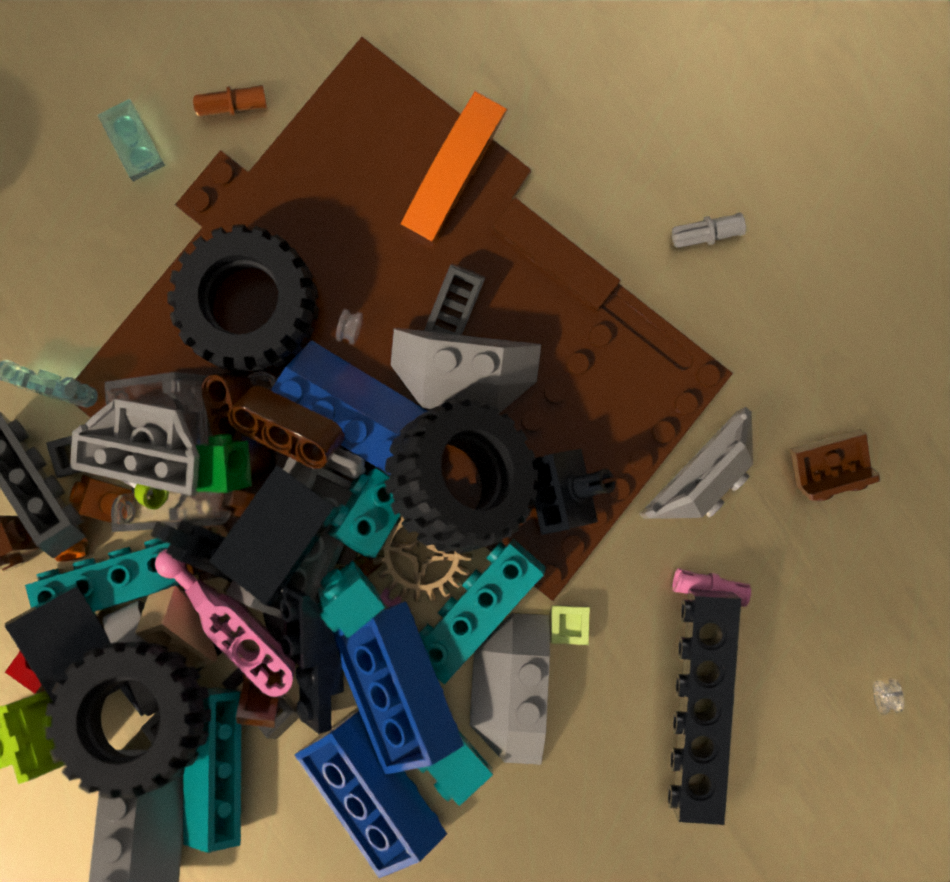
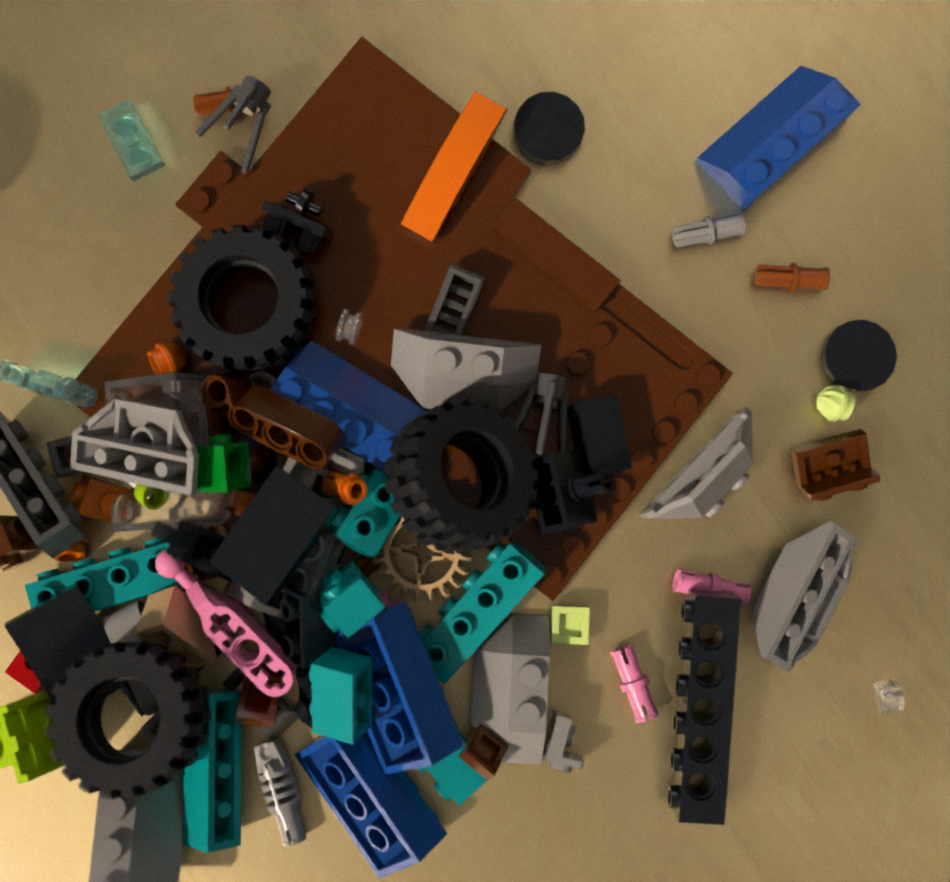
(167, 358): none -> orange plate
(247, 98): none -> dark grey plant
(280, 216): none -> black hips
(280, 789): none -> light grey hinge
(341, 695): none -> teal brick
(348, 488): none -> orange pin
(483, 752): none -> reddish brown tile
(549, 127): none -> black tile
(550, 393): none -> dark grey plant
(559, 736): none -> light grey bracket
(600, 434): none -> black hinge
(634, 683): none -> bright pink pin
(777, 134): none -> blue slope
(792, 277): none -> dark orange axle
(802, 593): none -> light grey wedge
(835, 403): none -> yellowish green plate
(859, 355): none -> black tile

